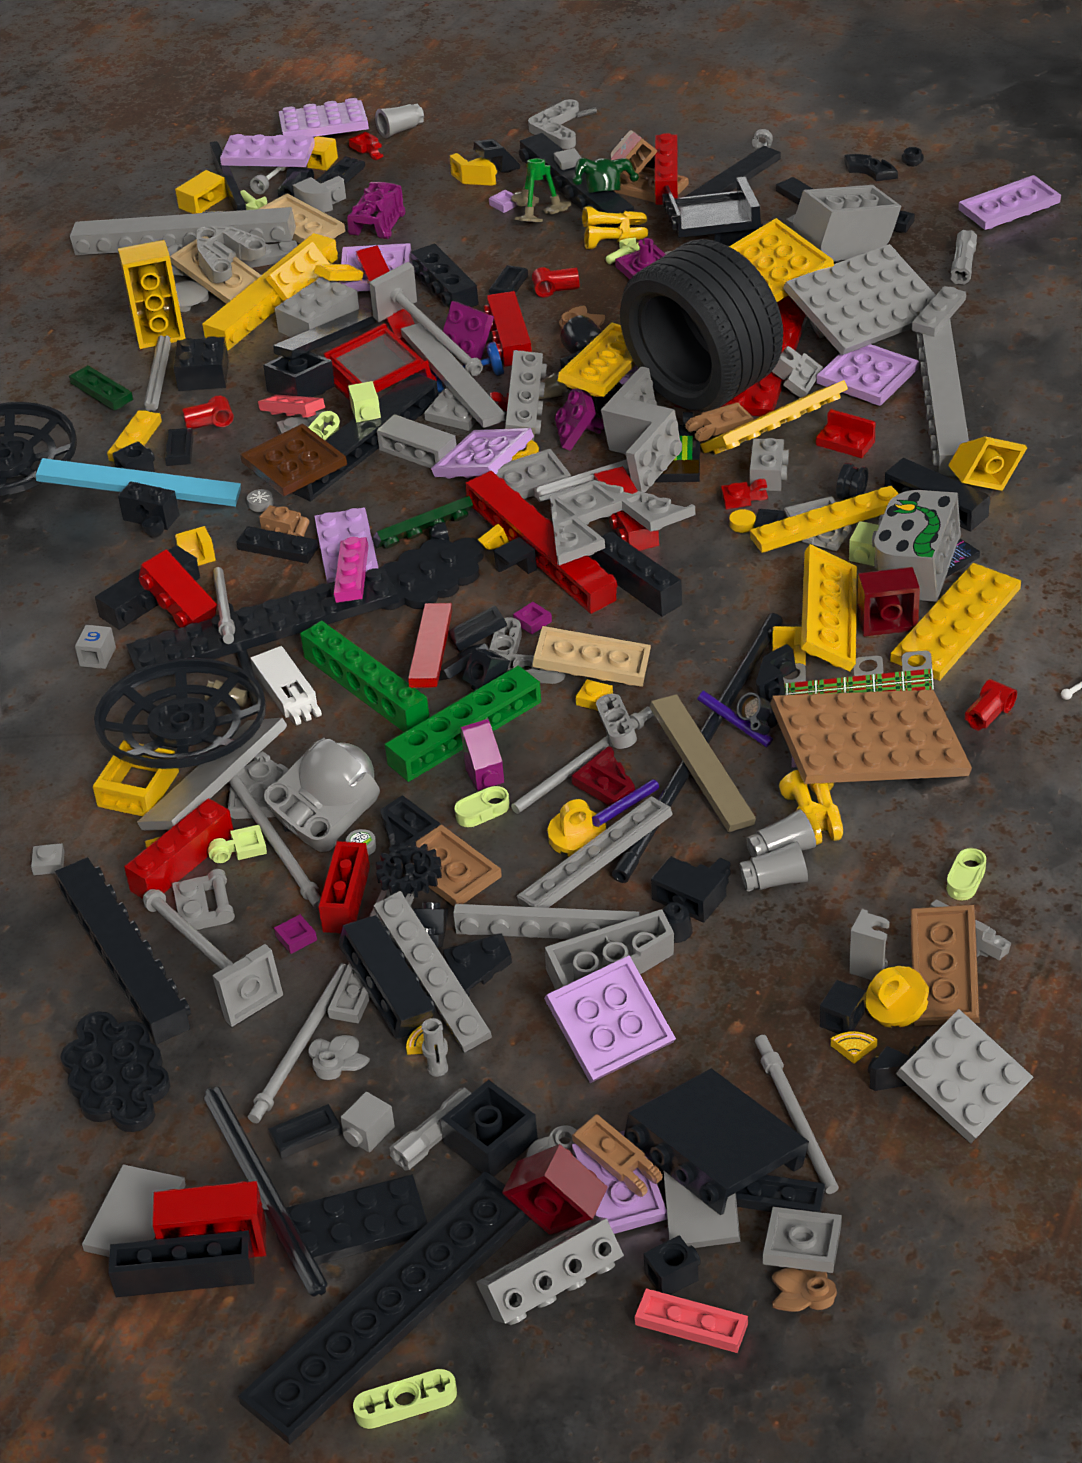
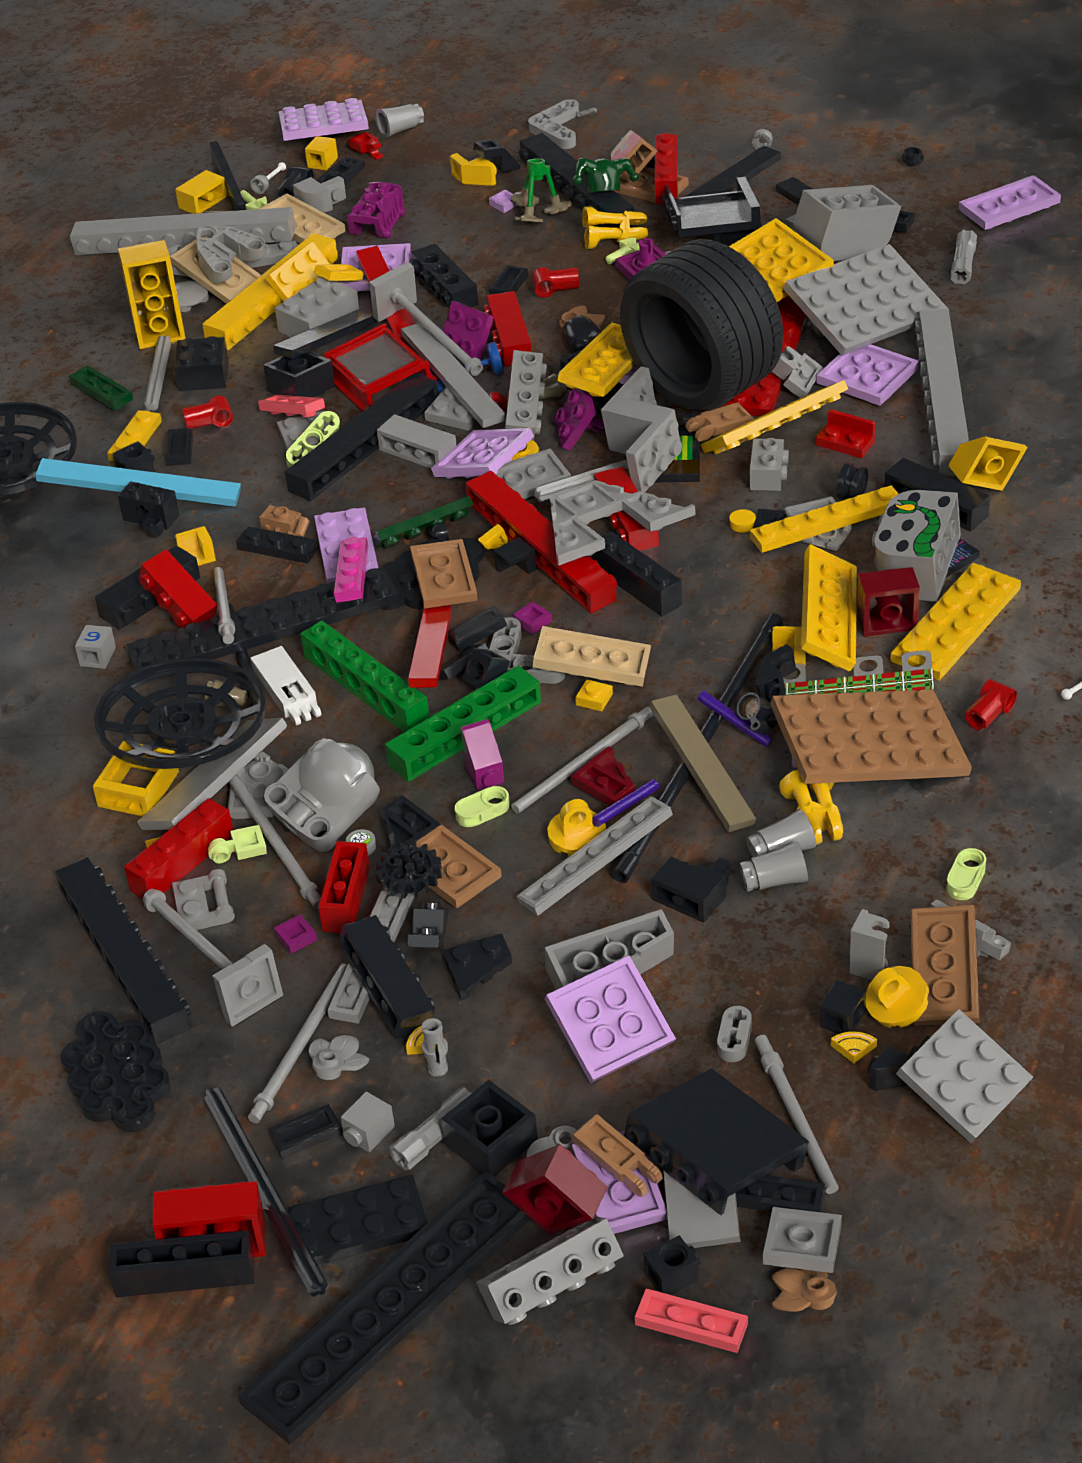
(47, 859): light grey plate -> none
(128, 1209): light grey tile -> none
(259, 500): light grey tile -> none
(267, 150): lavender plate -> none
(293, 459): reddish brown plate -> none
(364, 401): yellowish green brick -> none
(397, 1412): yellowish green beam -> none
(433, 972): light grey plate -> none
(443, 573): none -> medium nougat plate
(534, 921): light grey plate -> none
(567, 158): light grey tile -> none
(623, 724): light grey beam -> none
(679, 920): black hat -> none
(740, 1034): none -> light grey beam
(741, 494): red plate -> none
(861, 544): yellowish green brick -> none
(870, 166): black tile -> none
(939, 311): light grey plate -> none

